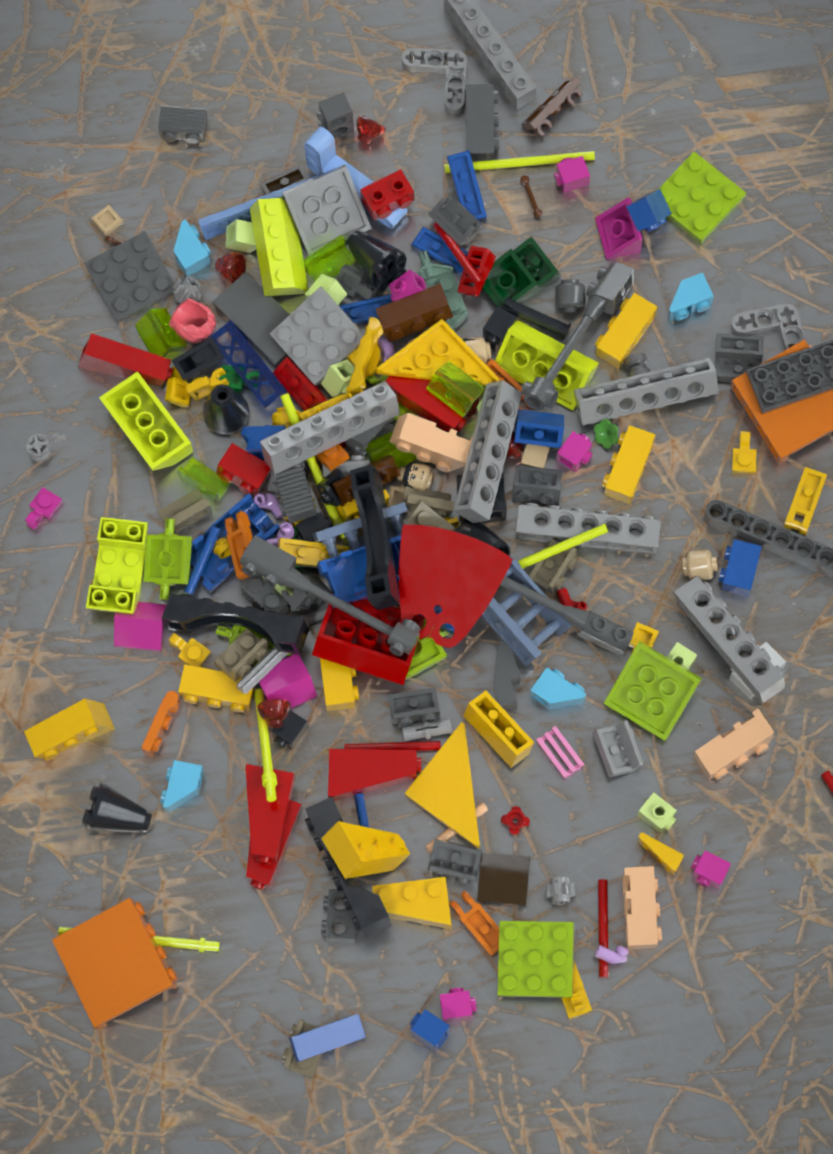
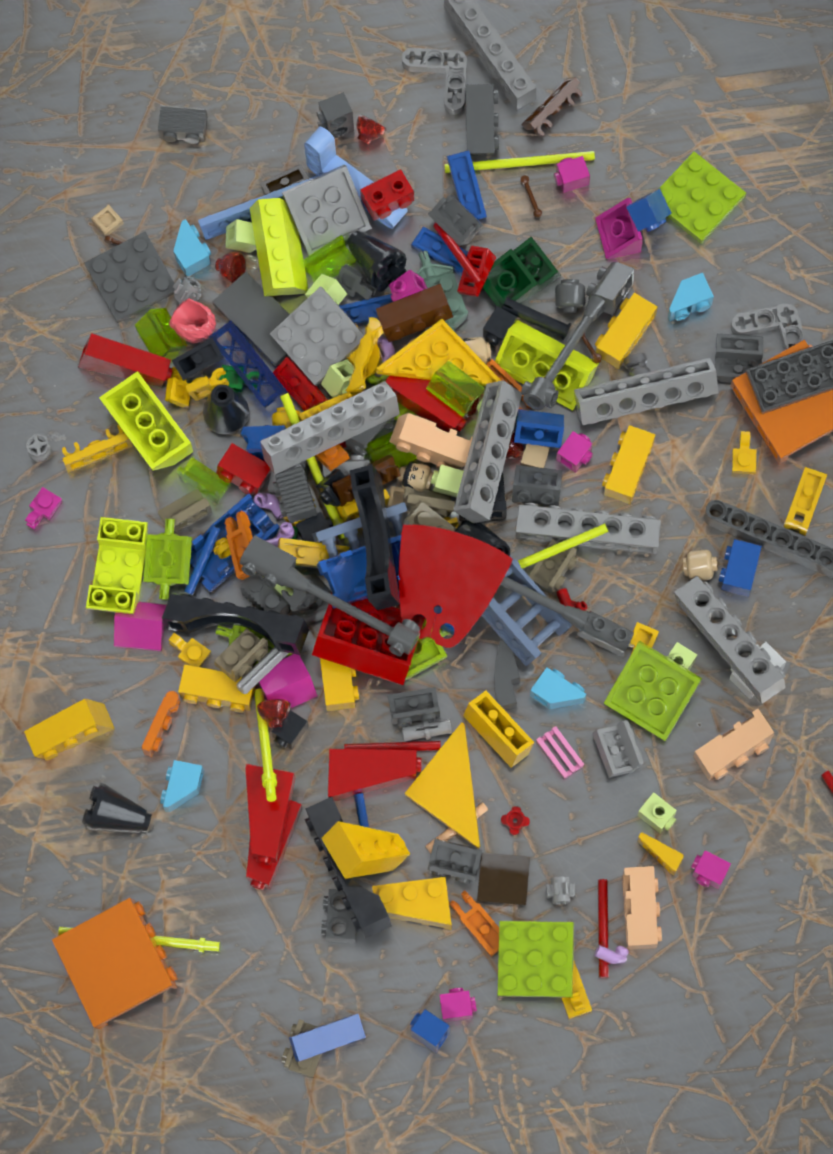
(96, 450): none -> yellow plate
(447, 480): none -> yellowish green brick
(596, 358): none -> reddish brown hinge
(606, 433): bright green plant -> none

